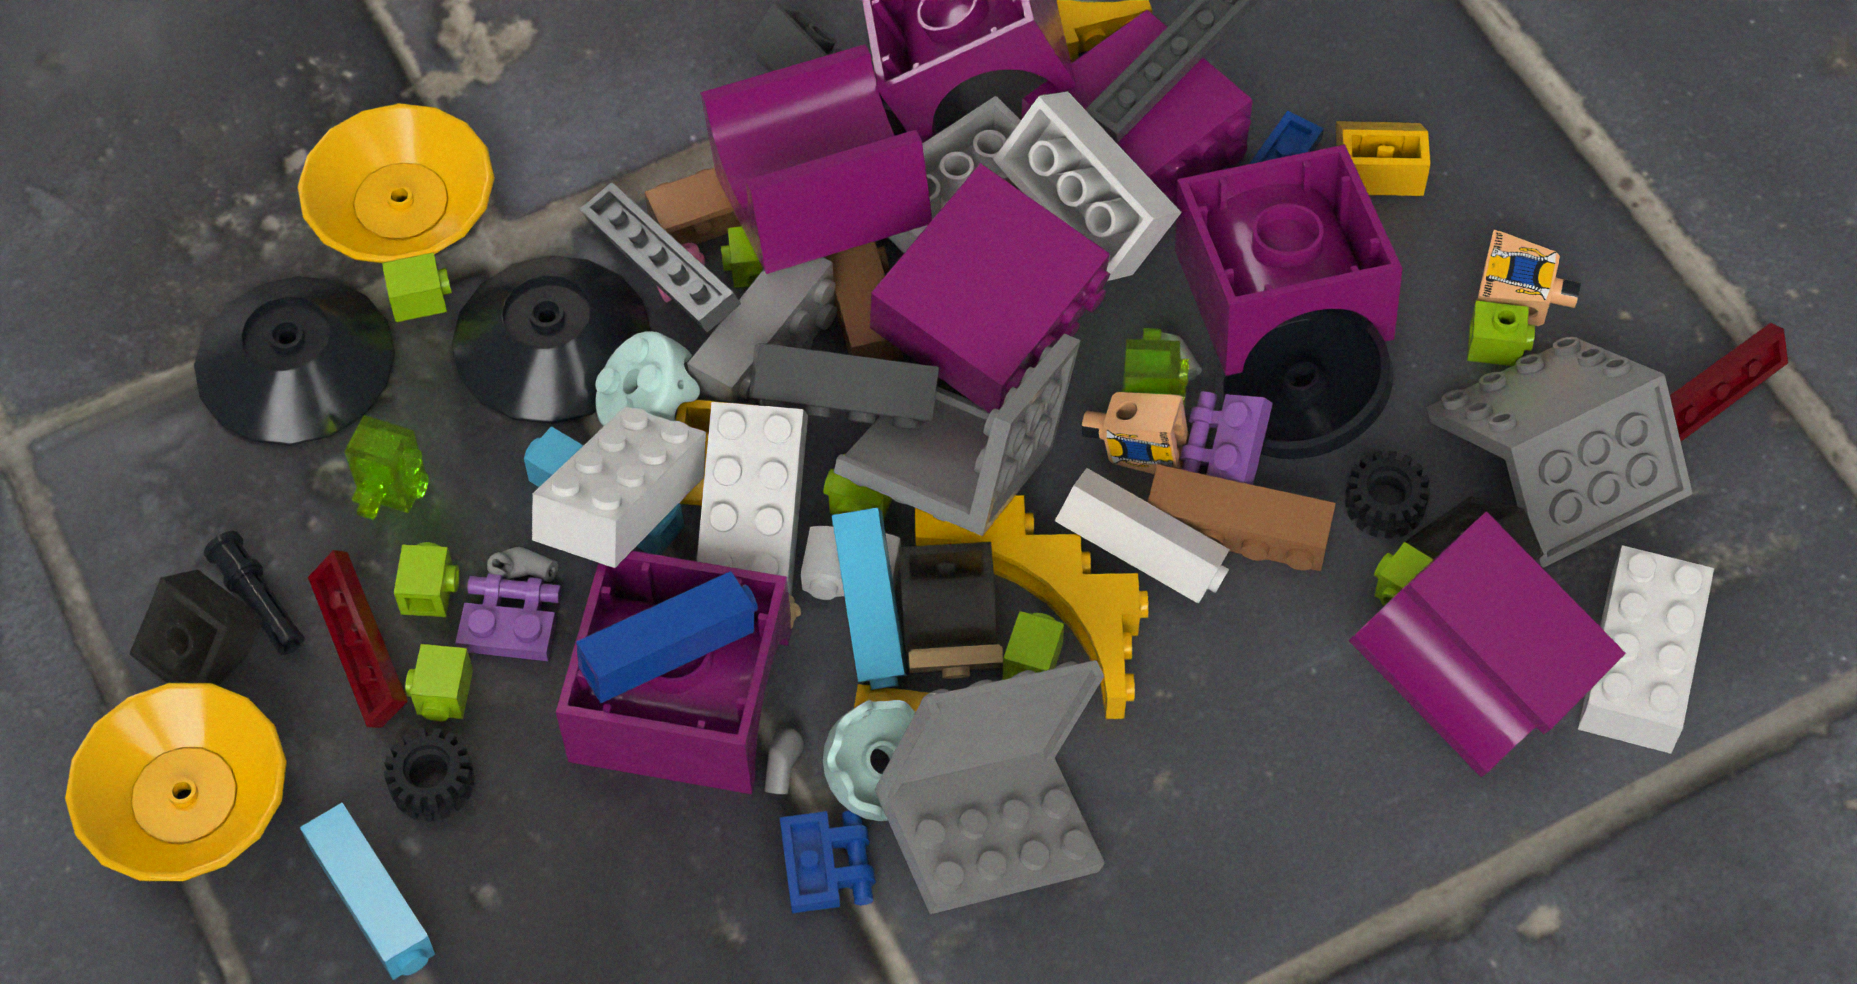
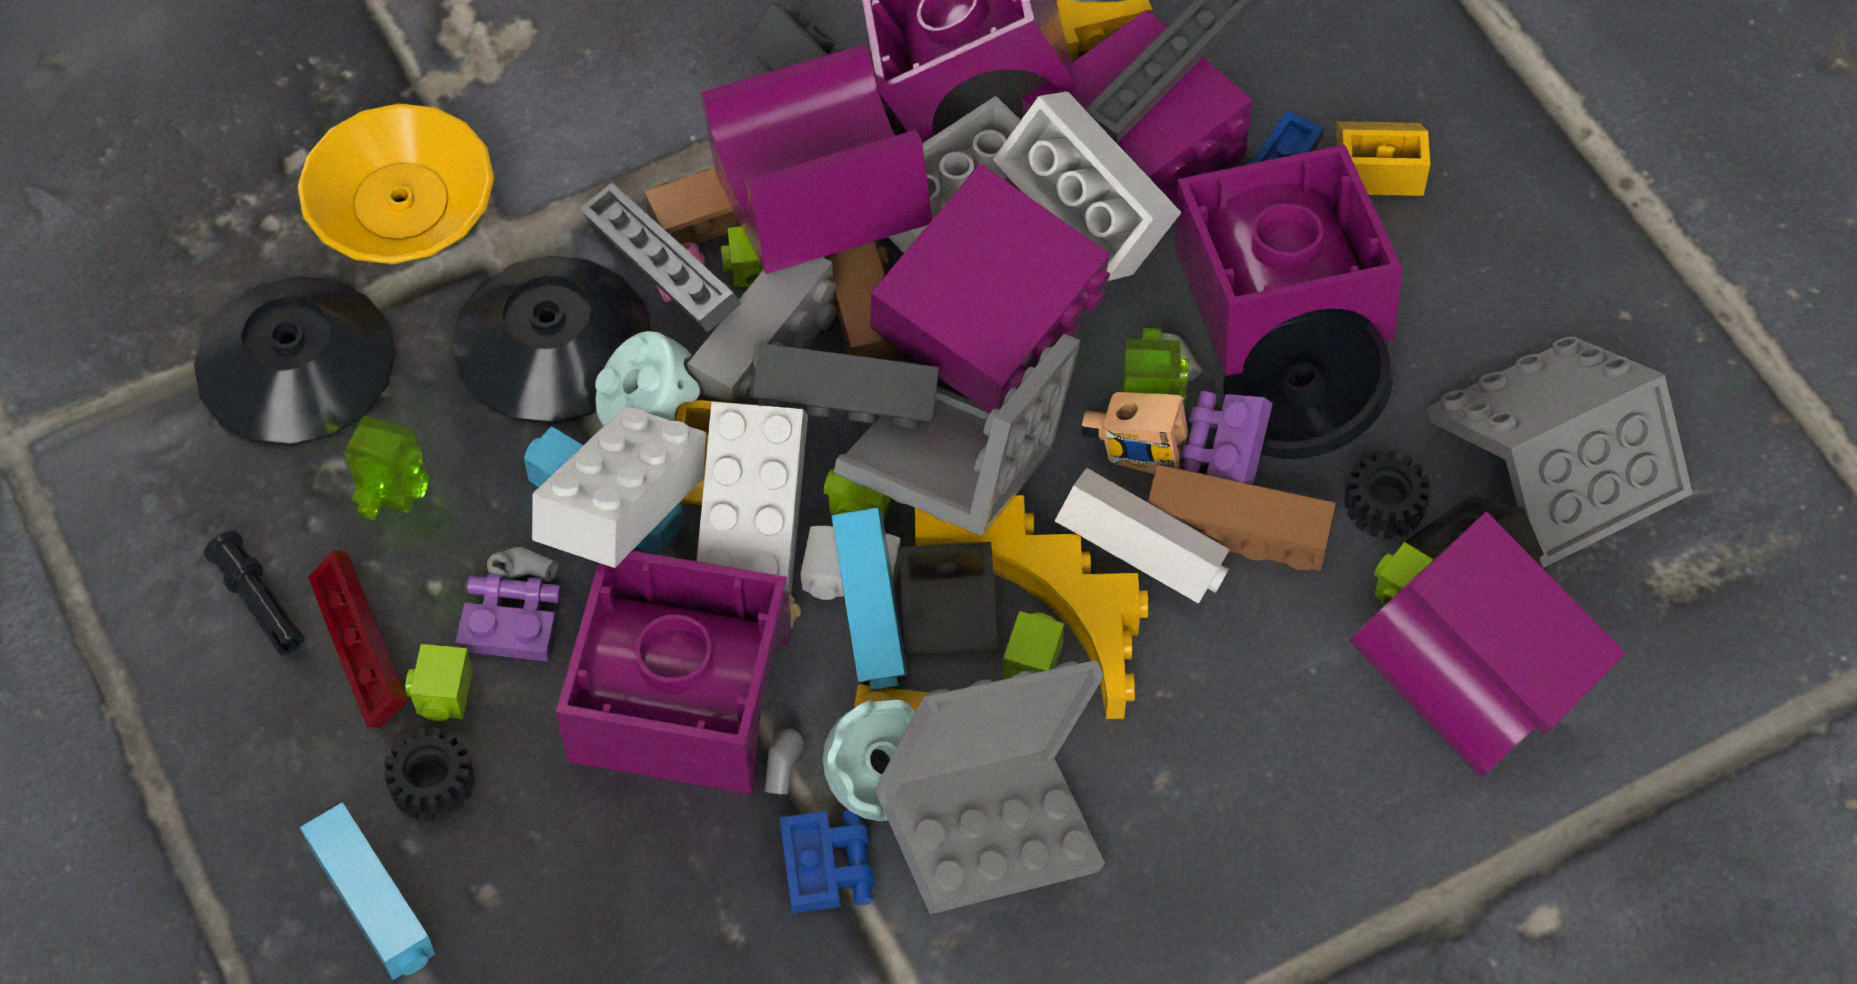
(153, 749): yellow dish -> none
(194, 630): clear smoke slope -> none
(416, 287): lime brick -> none
(425, 580): lime brick -> none
(666, 636): blue brick -> none
(955, 661): tan plate -> none
(1499, 333): lime brick -> none
(1525, 276): torso -> none
(1657, 619): white brick -> none
(1729, 379): dark red plate -> none

